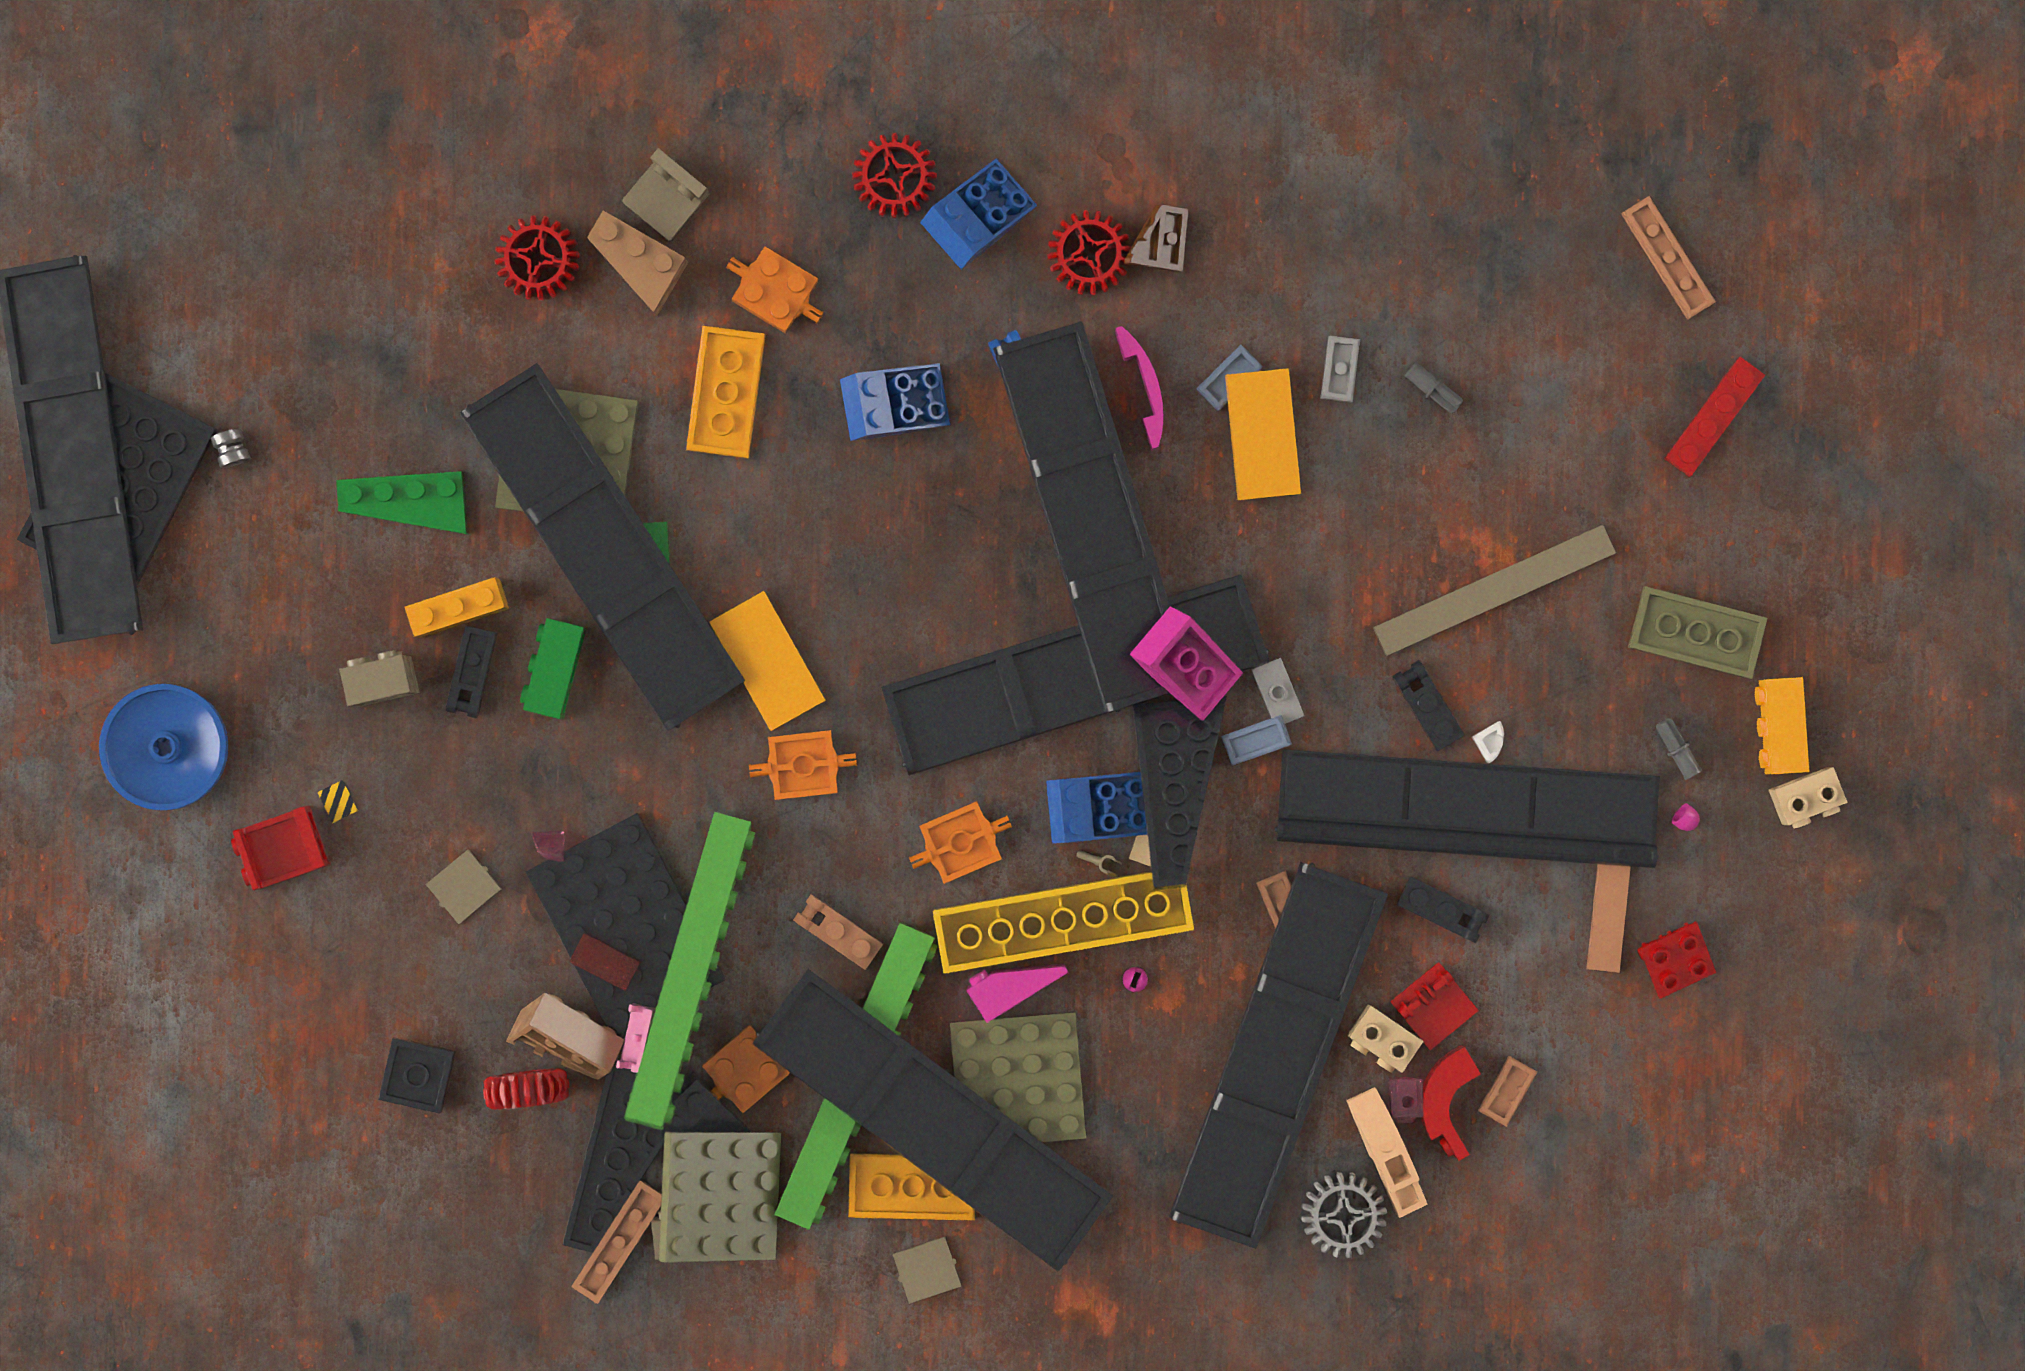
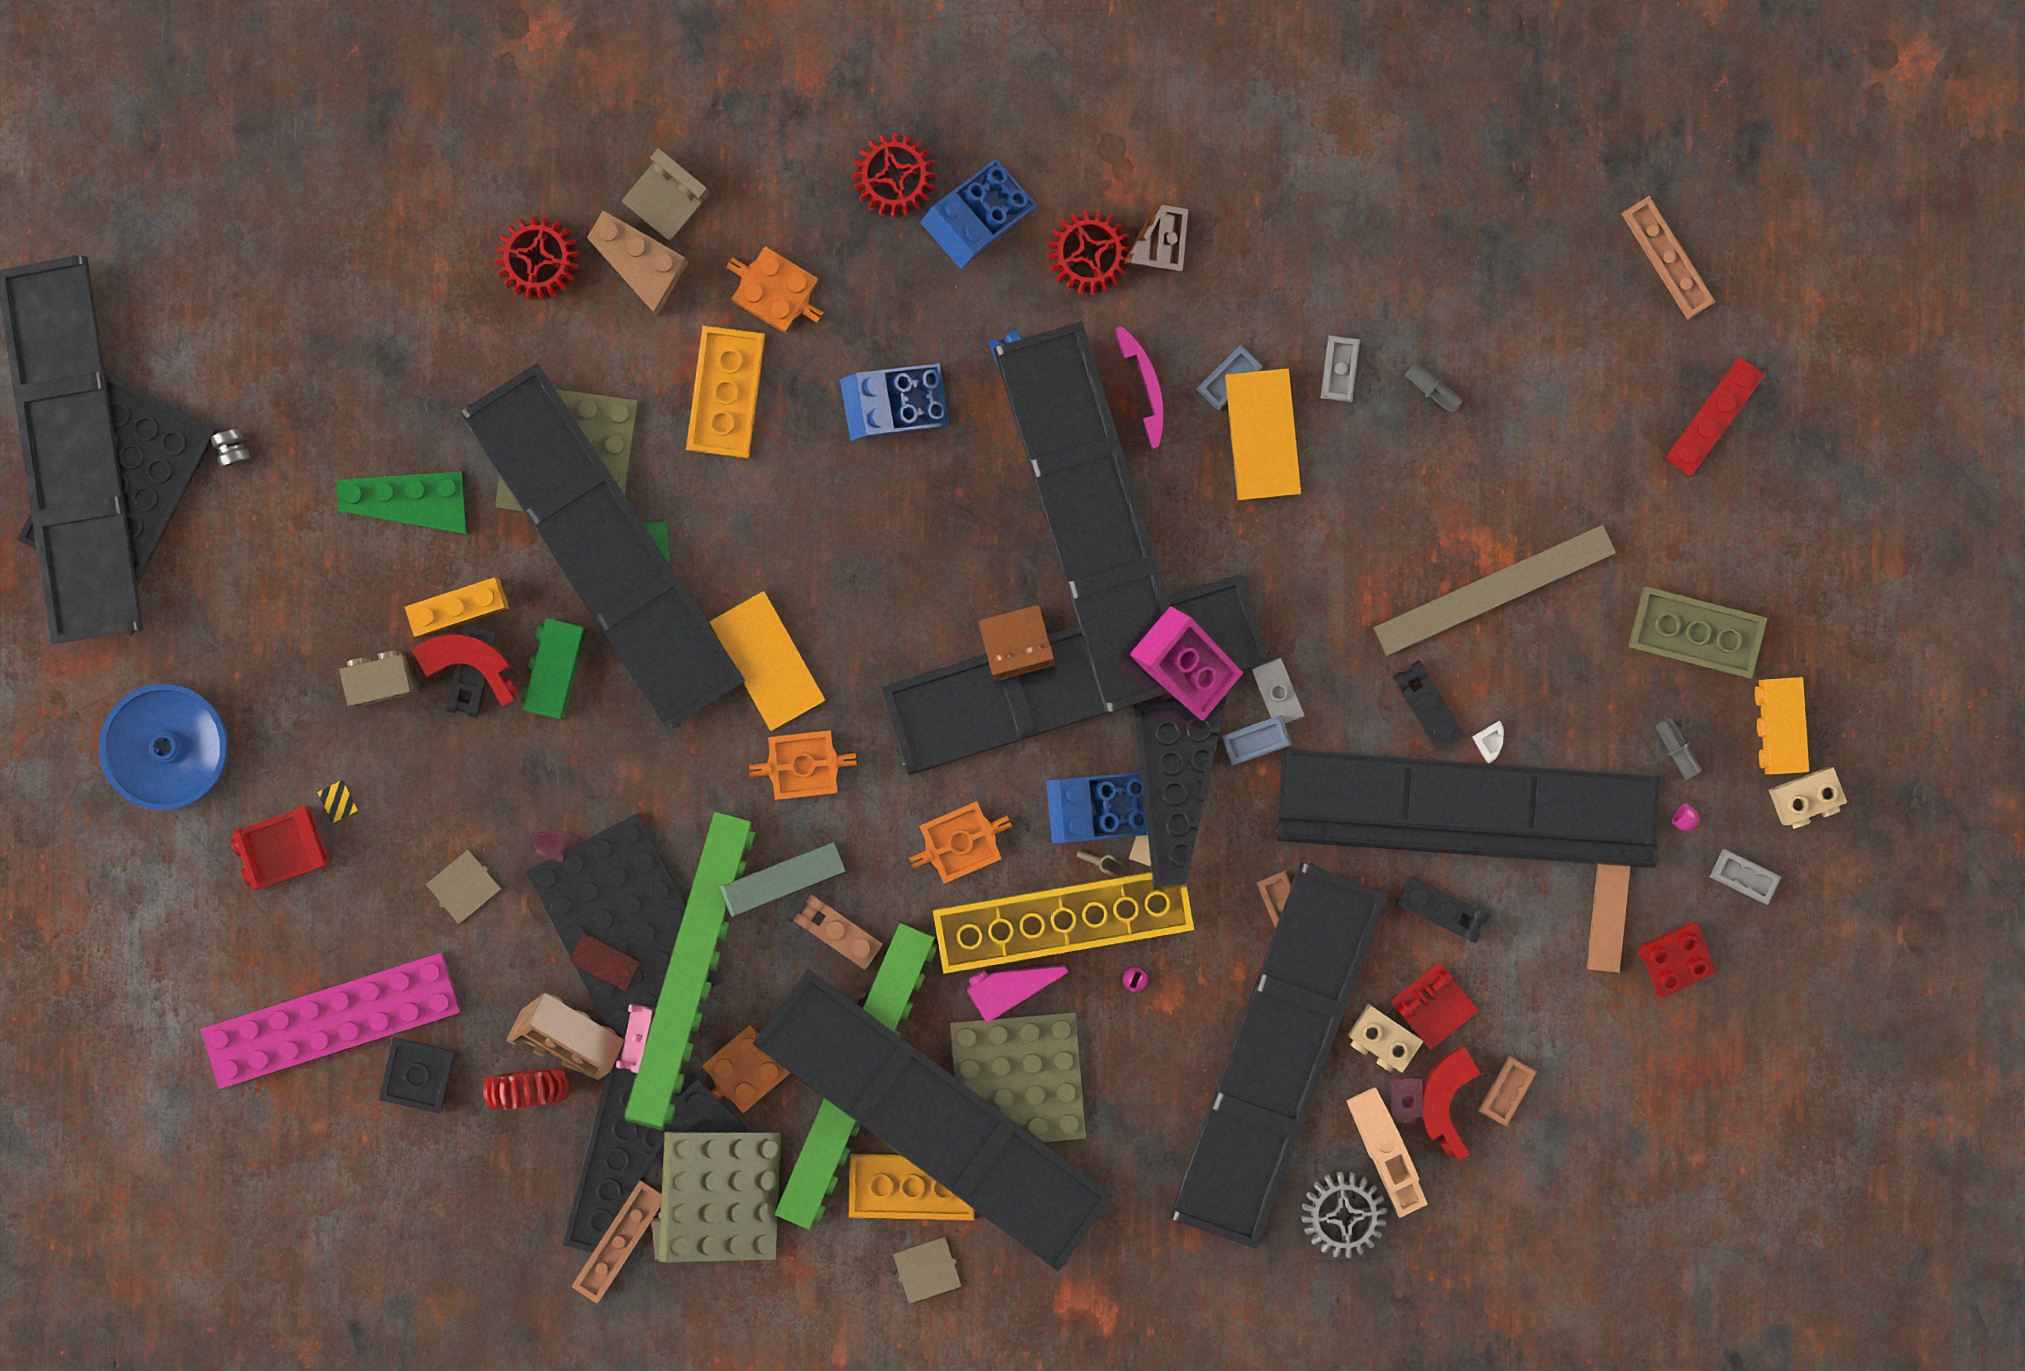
(330, 1020): none -> dark pink plate
(451, 650): none -> red arch
(782, 879): none -> sand green tile
(1016, 643): none -> dark orange bracket
(1745, 876): none -> light grey plate

